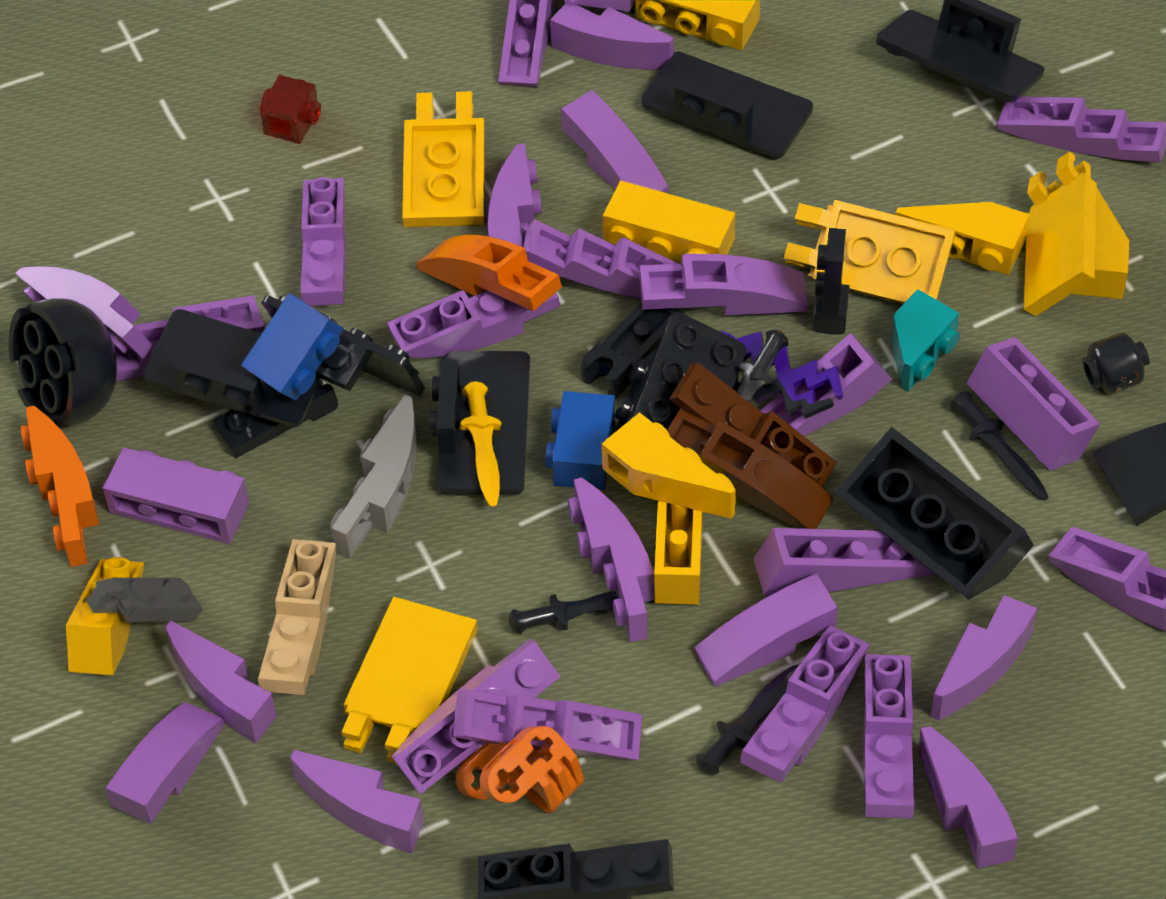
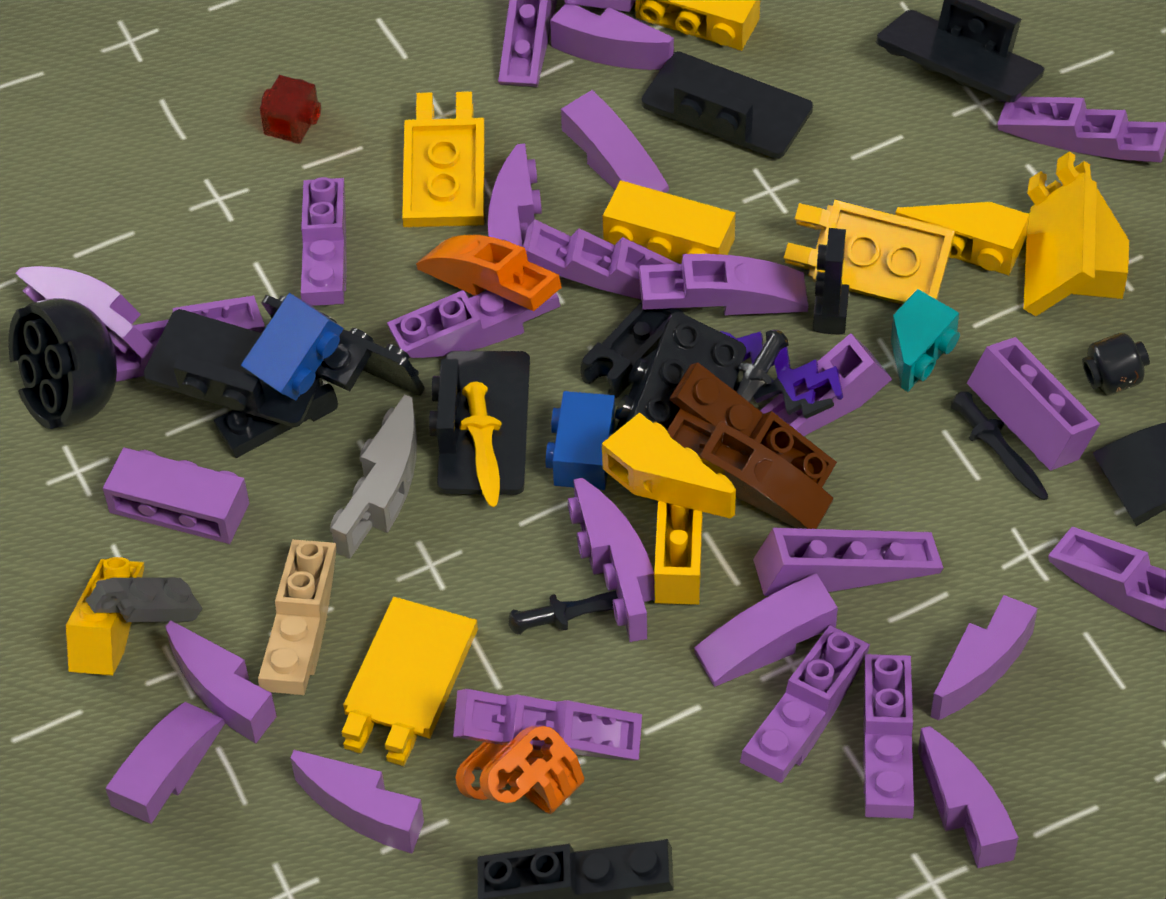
(60, 480): orange slope -> none
(432, 748): medium lavender slope -> none
(739, 731): black sword -> none
(934, 516): black slope -> none

